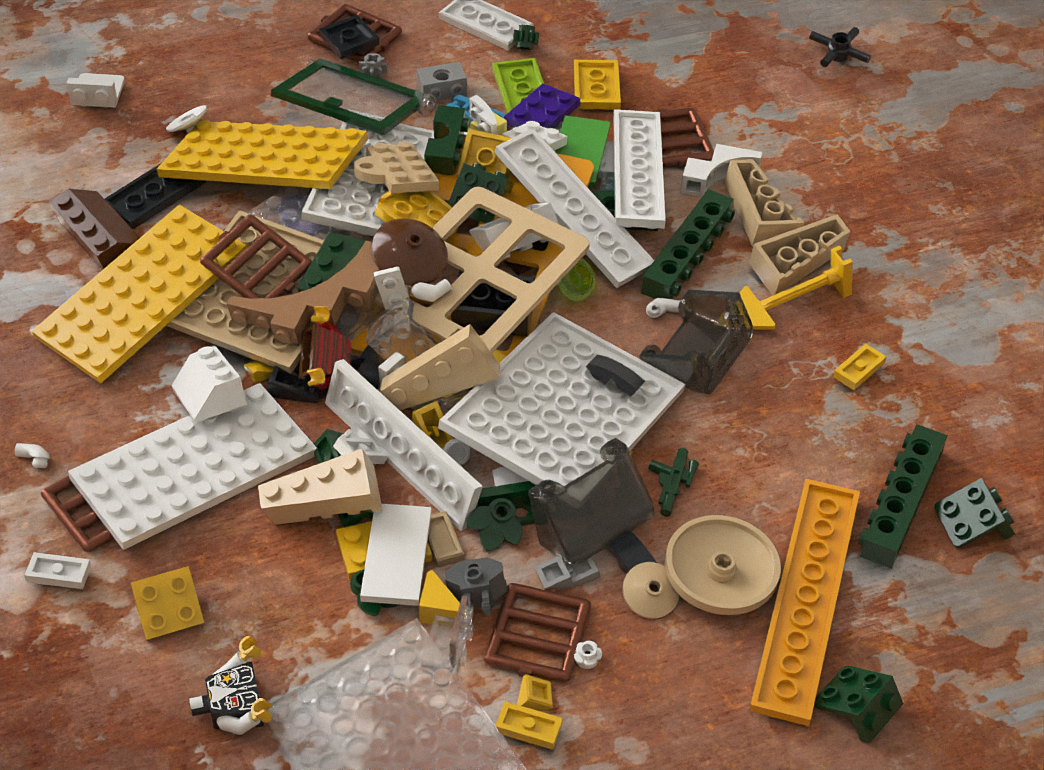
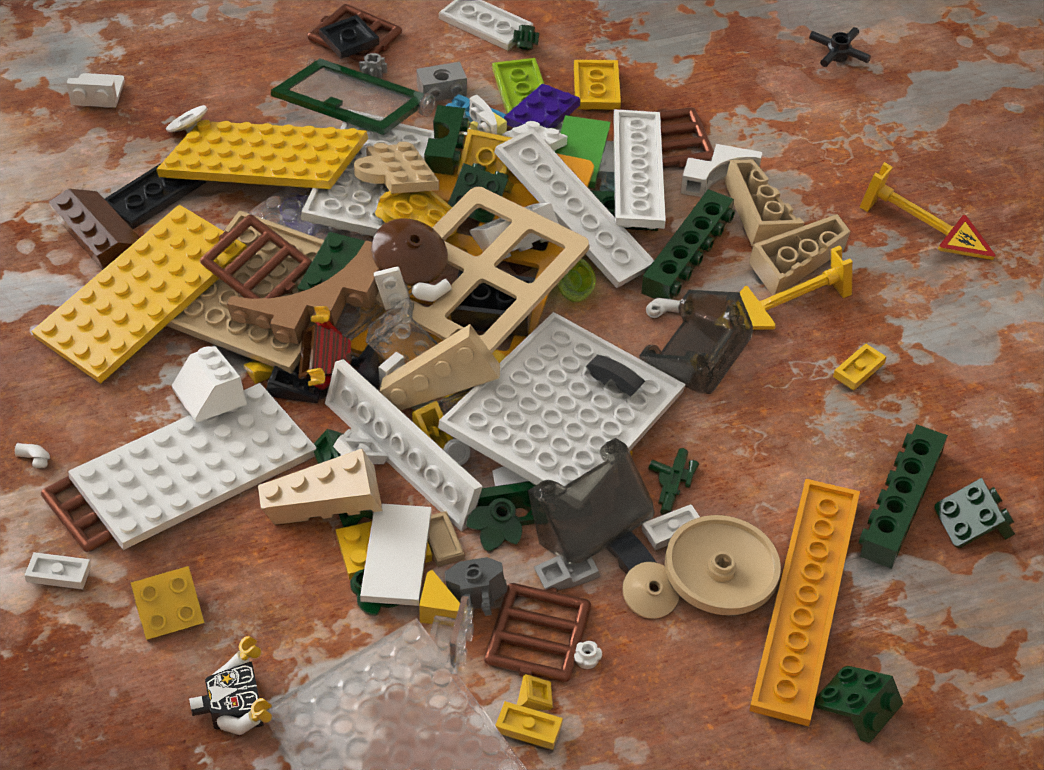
(663, 527): none -> white plate
(959, 239): none -> yellow piece

